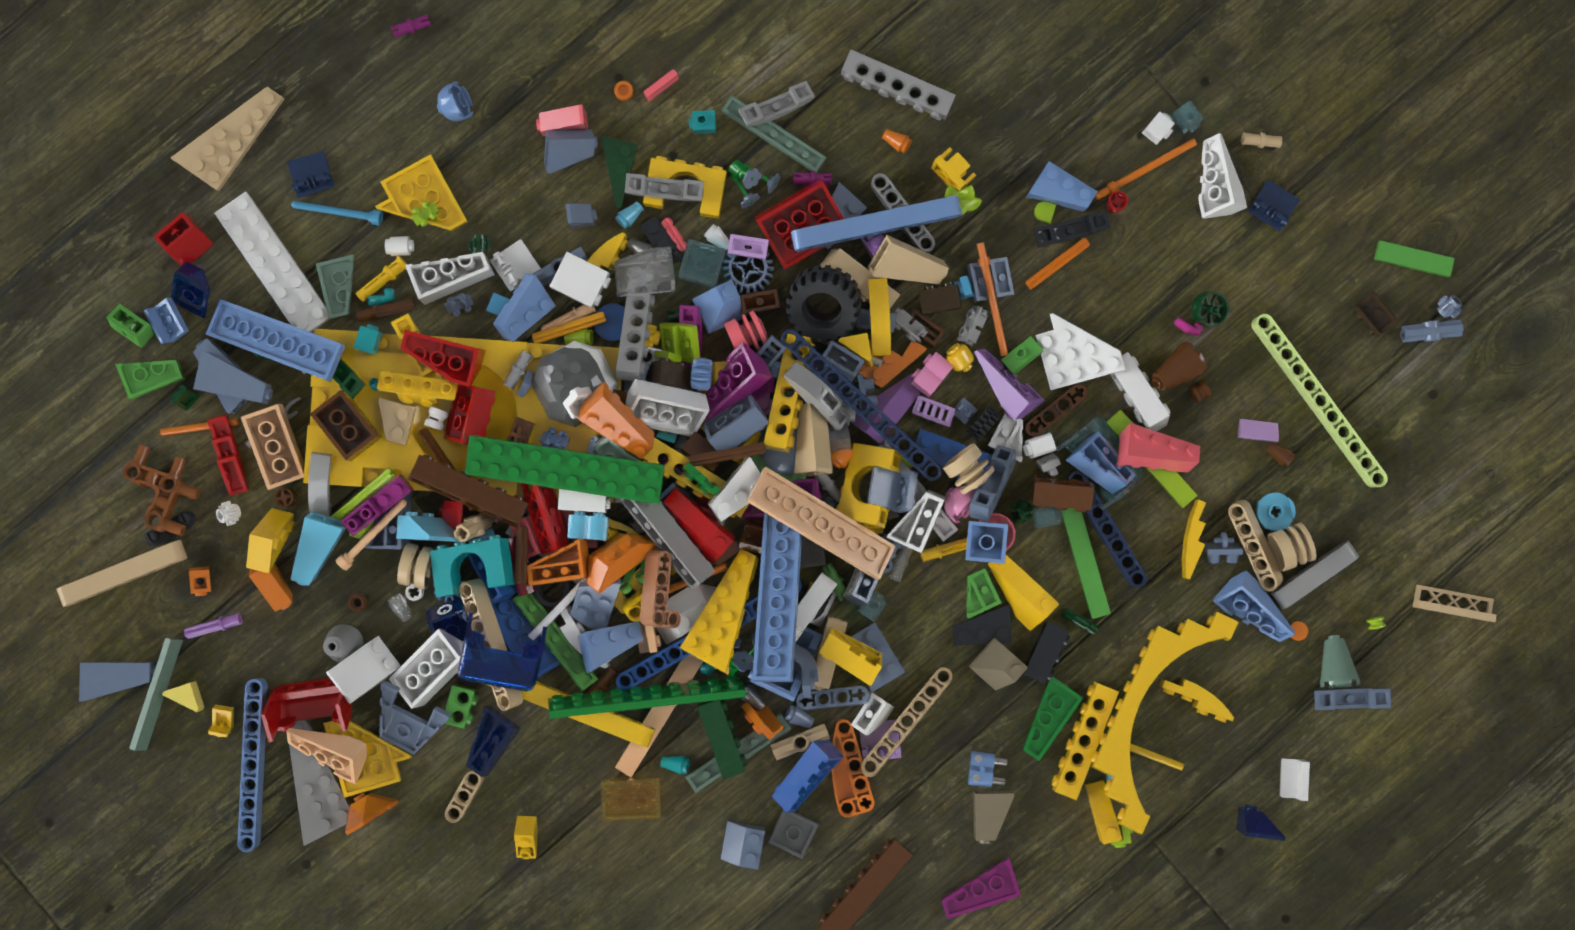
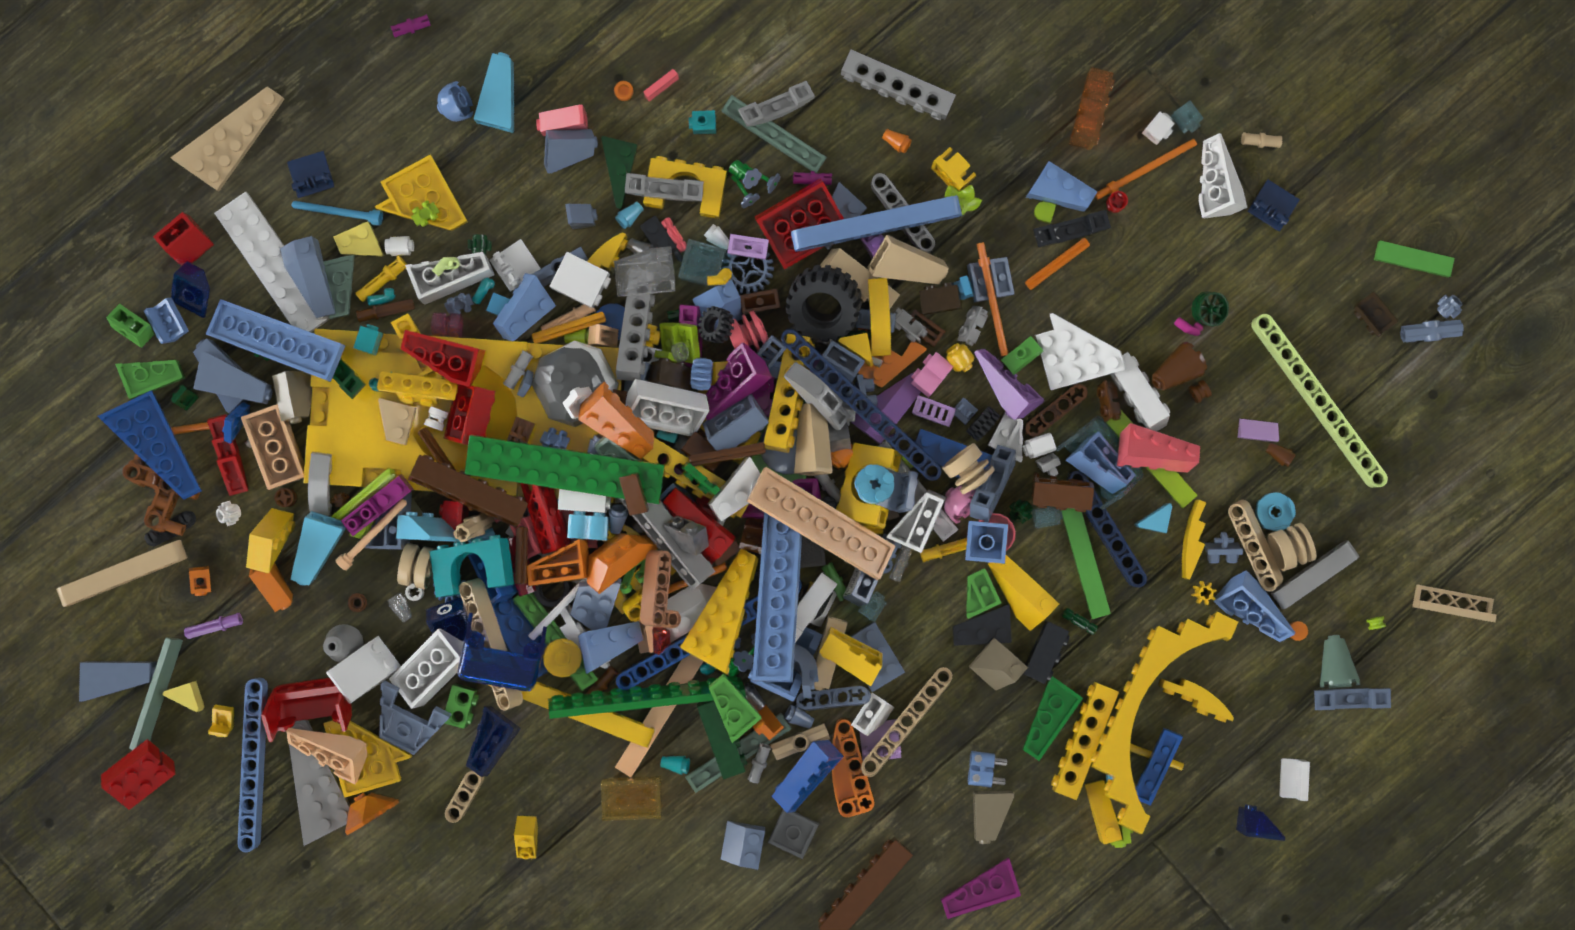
(137, 774): none -> red piece
(147, 432): none -> blue wing
(233, 422): none -> blue wing
(293, 395): none -> dark tan slope
(306, 268): none -> sand blue wedge
(340, 499): none -> reddish brown plate
(345, 425): reddish brown brick -> none
(359, 241): none -> light yellow wing
(446, 263): none -> yellowish green arm
(447, 325): none -> clear pink wheel
(483, 288): none -> teal arm
(497, 95): none -> medium azure slope
(562, 657): none -> yellow tile
(602, 336): none -> light nougat slope
(617, 517): none -> sand blue cone
(634, 494): none -> reddish brown slope
(661, 639): none -> clear red tile
(680, 352): none -> clear tile
(687, 534): none -> flat silver slope
(721, 278): none -> yellow arm
(724, 324): none -> black tyre
(733, 707): none -> bright green wing
(759, 763): none -> light grey pin
(864, 488): none -> medium azure plate
(1092, 108): none -> clear orange wedge
(1106, 393): none -> reddish brown hinge
(1157, 520): none -> medium azure slope
(1157, 765): none -> blue plate
(1209, 595): none -> yellow gear

